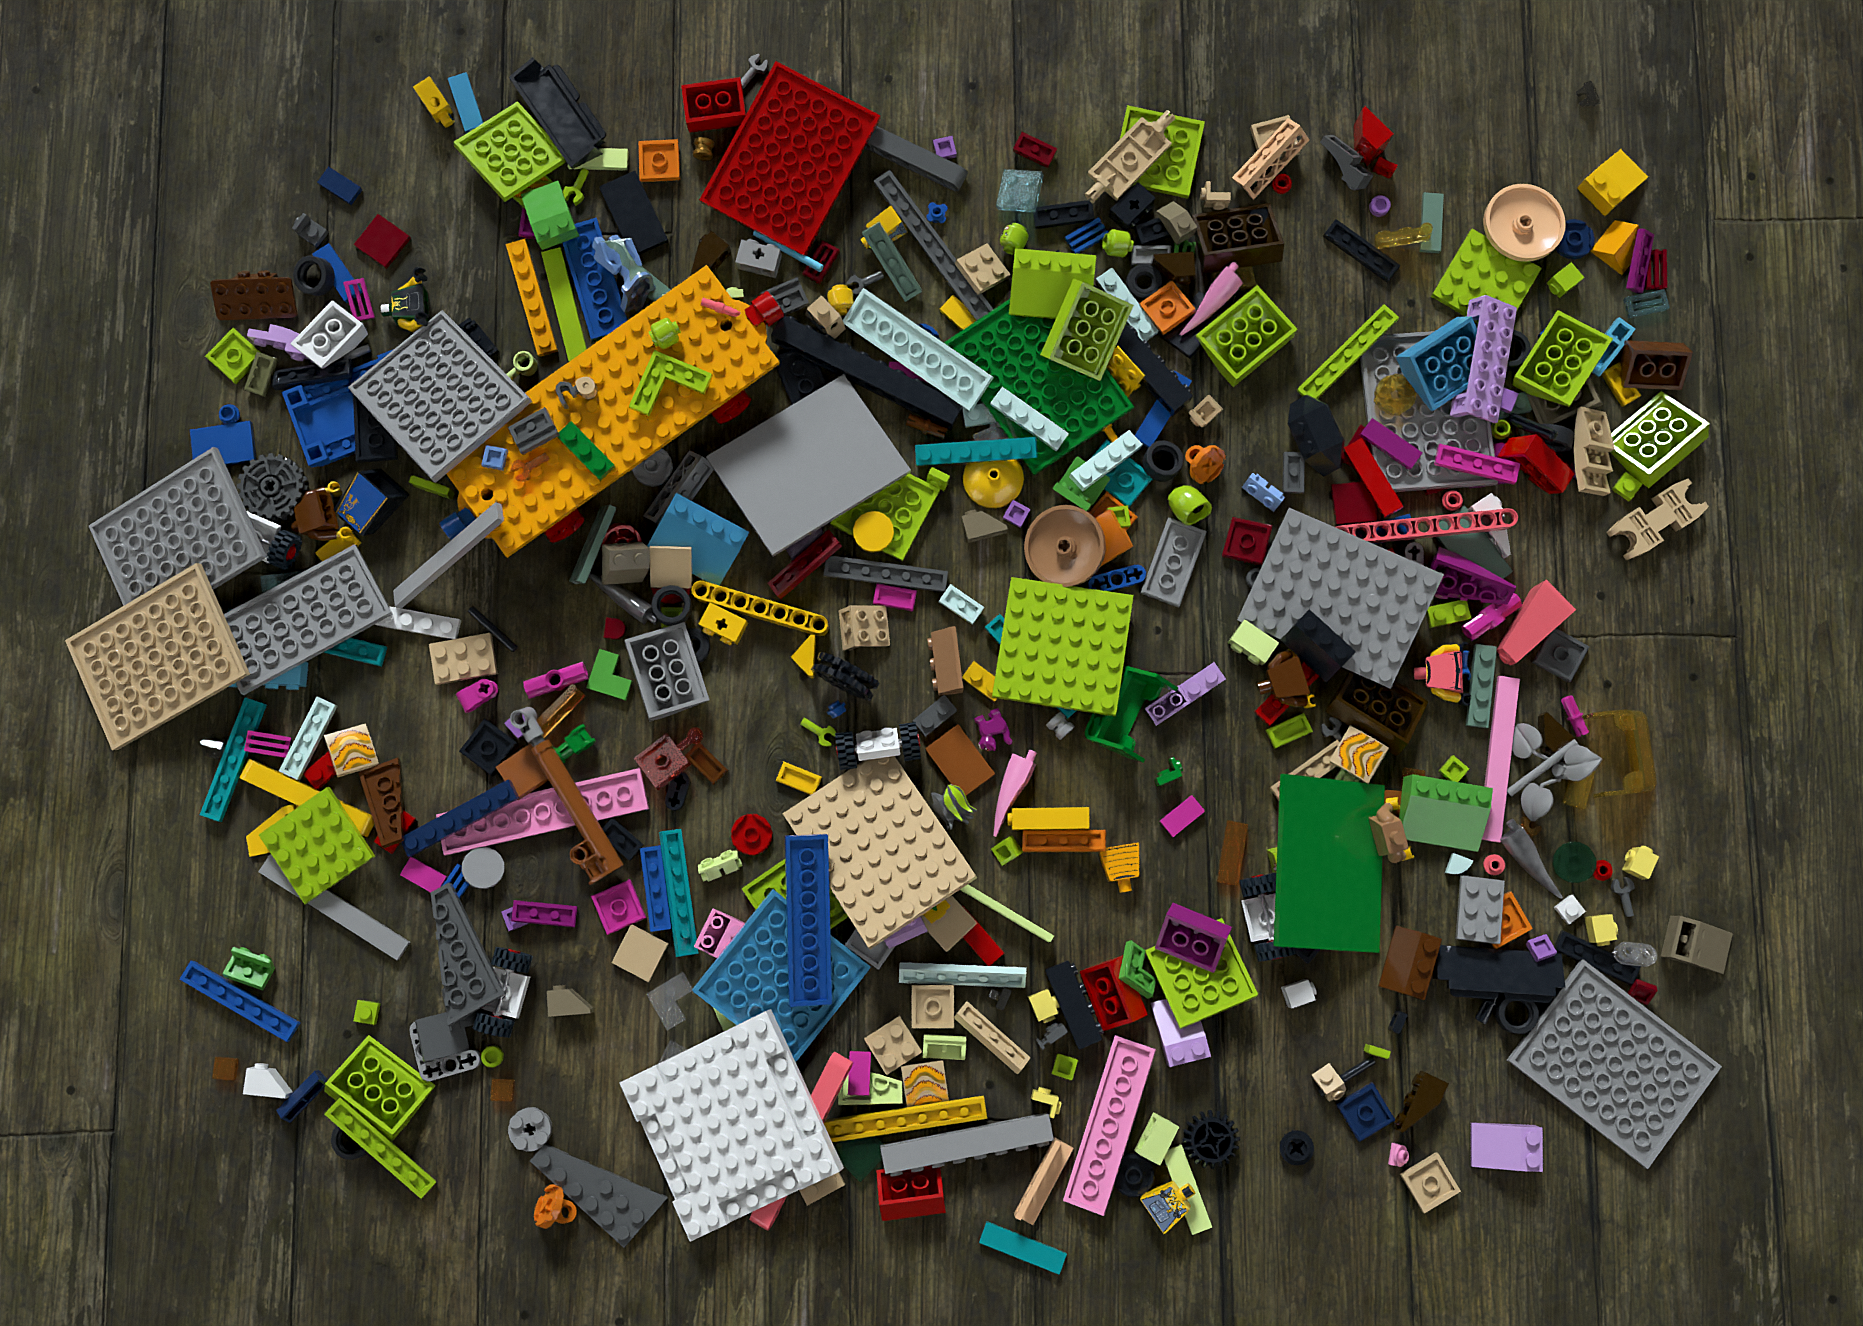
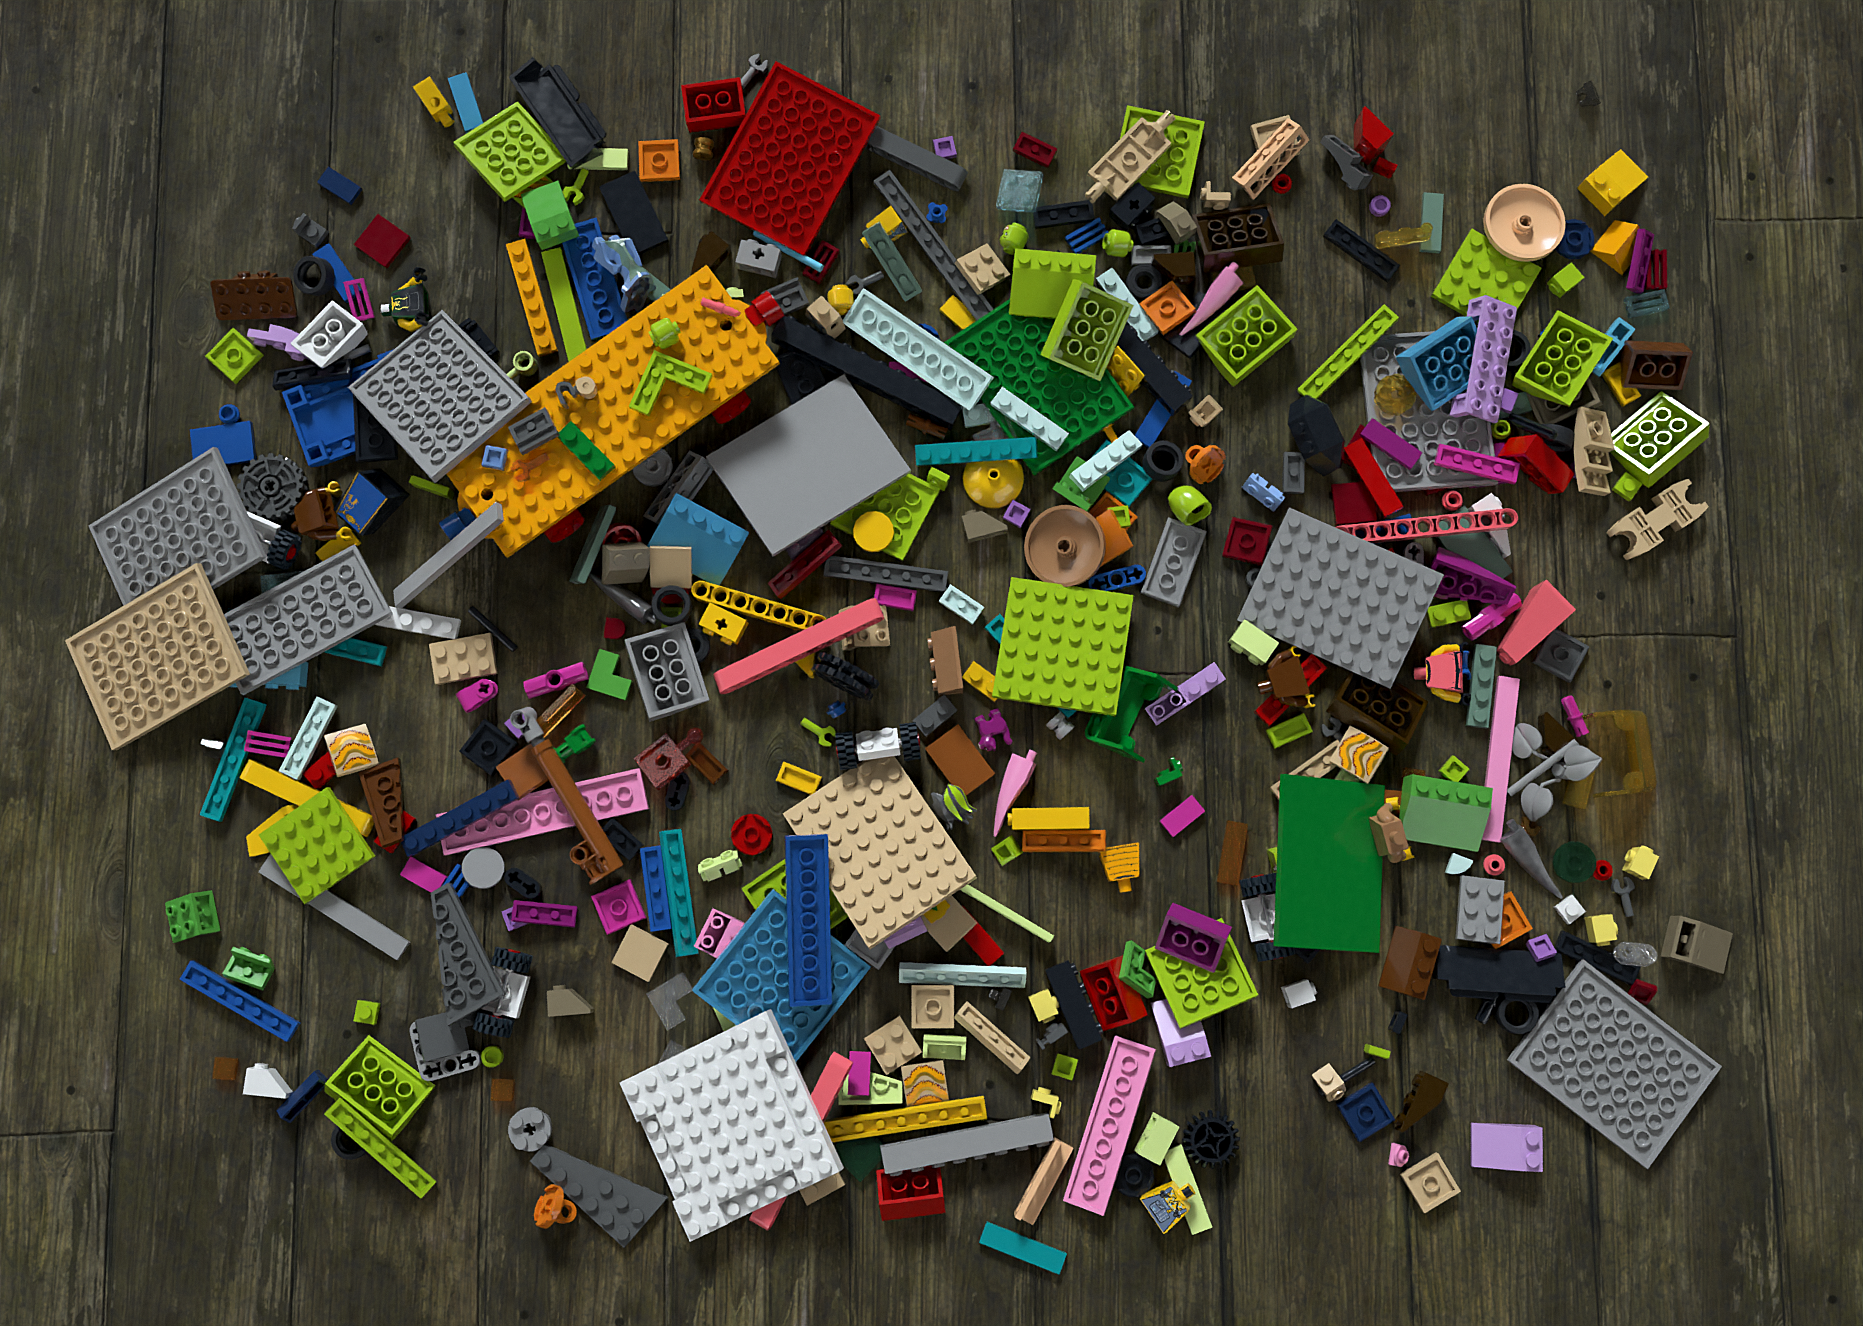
(192, 916): none -> bright green bracket
(261, 374): olive plate -> none
(526, 879): none -> black beam
(798, 646): none -> coral beam
(1306, 1147): black gear -> none
(1318, 645): black slope -> none

